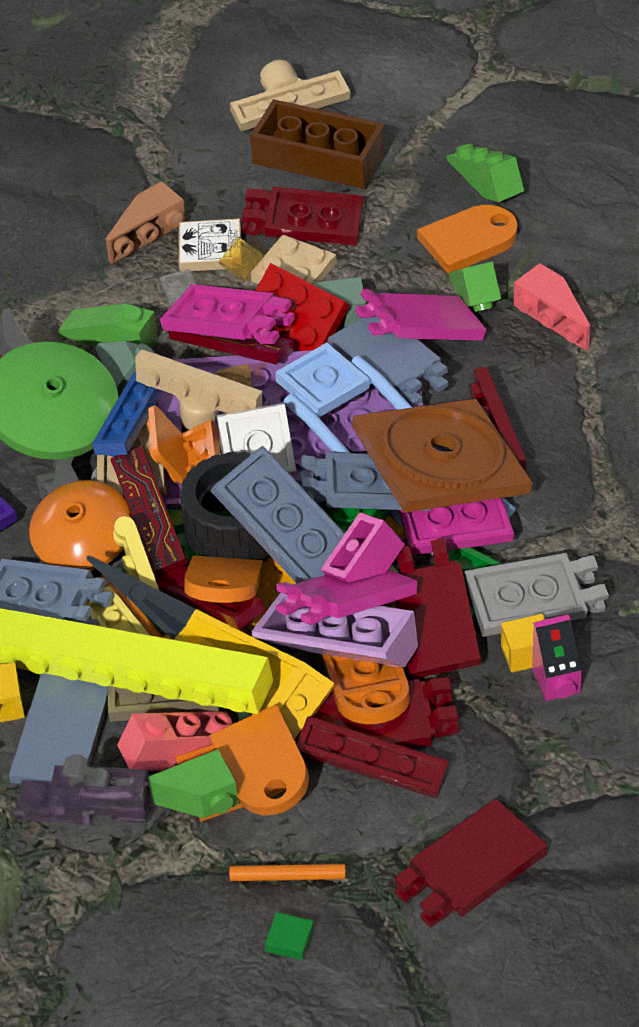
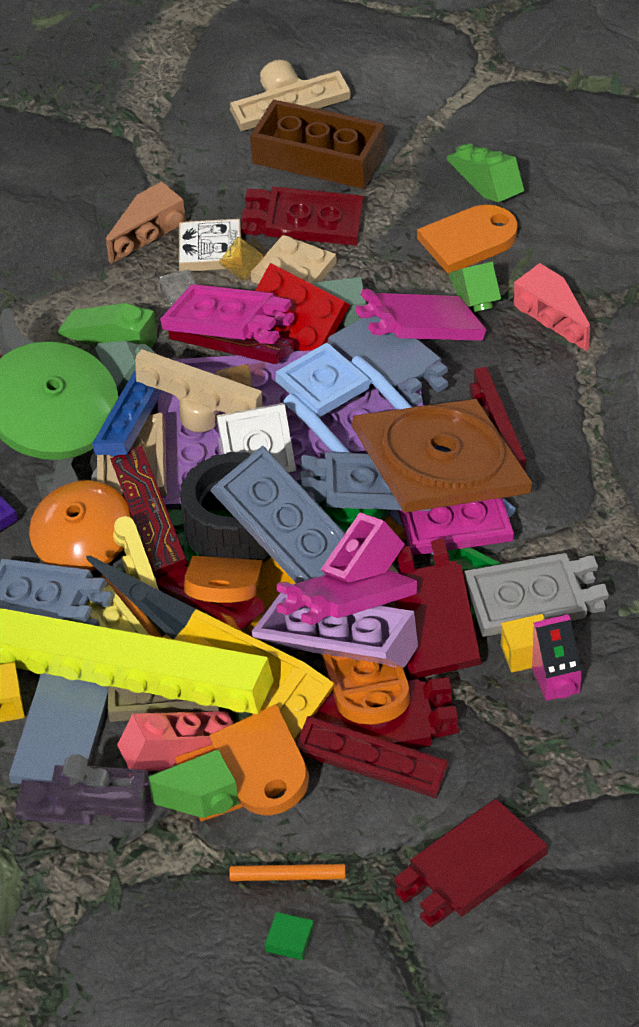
(179, 450): orange bracket -> none

